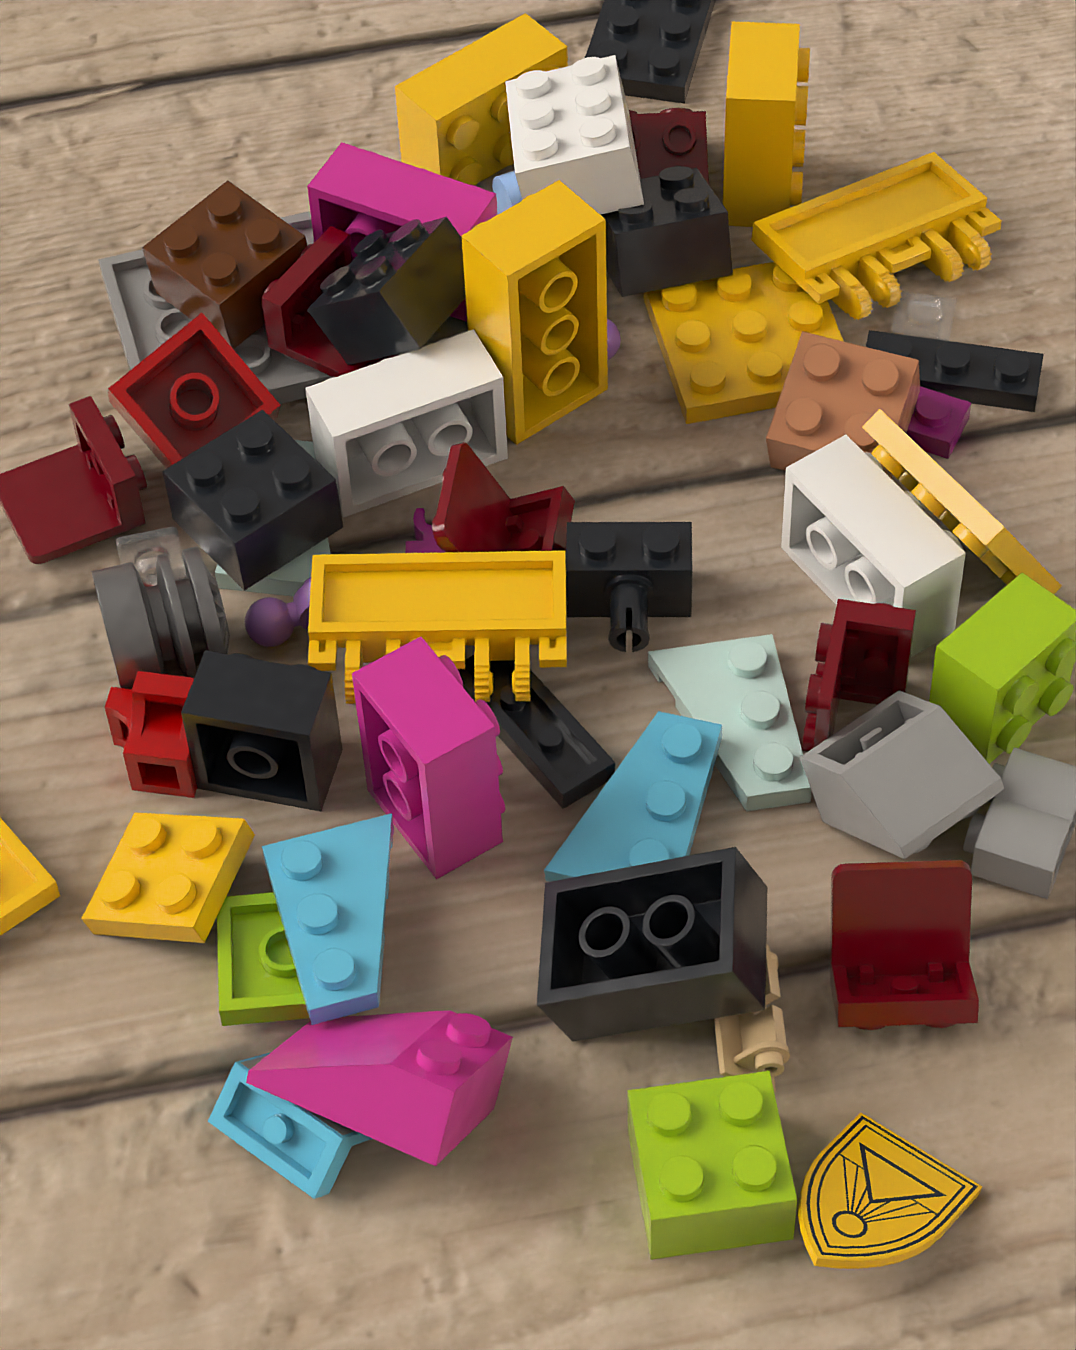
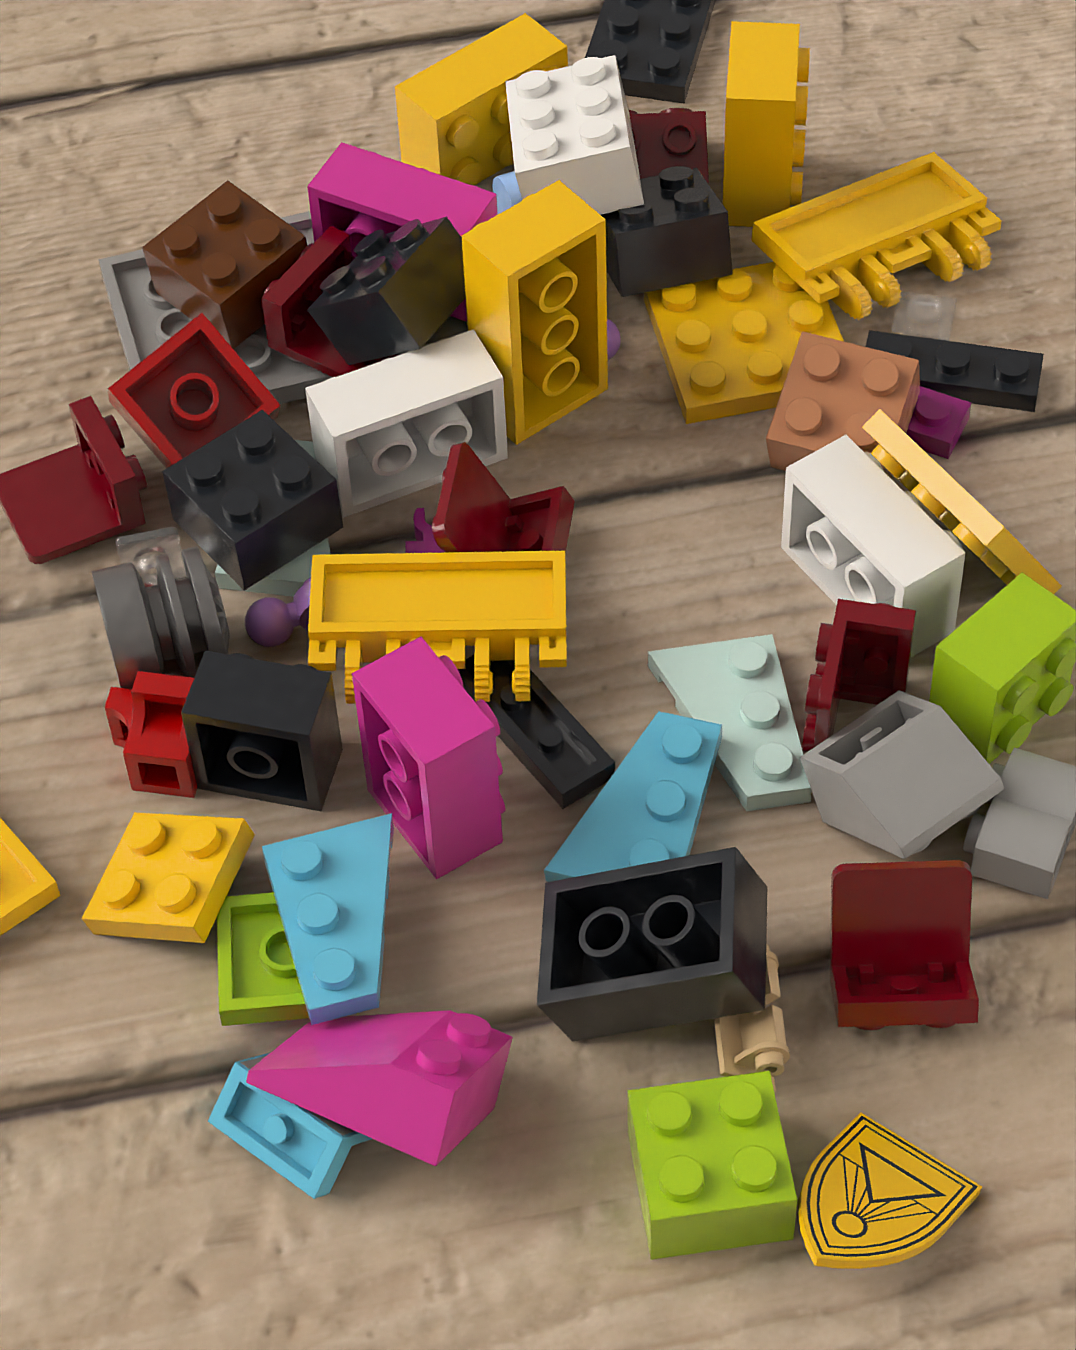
(629, 575): black brick -> none

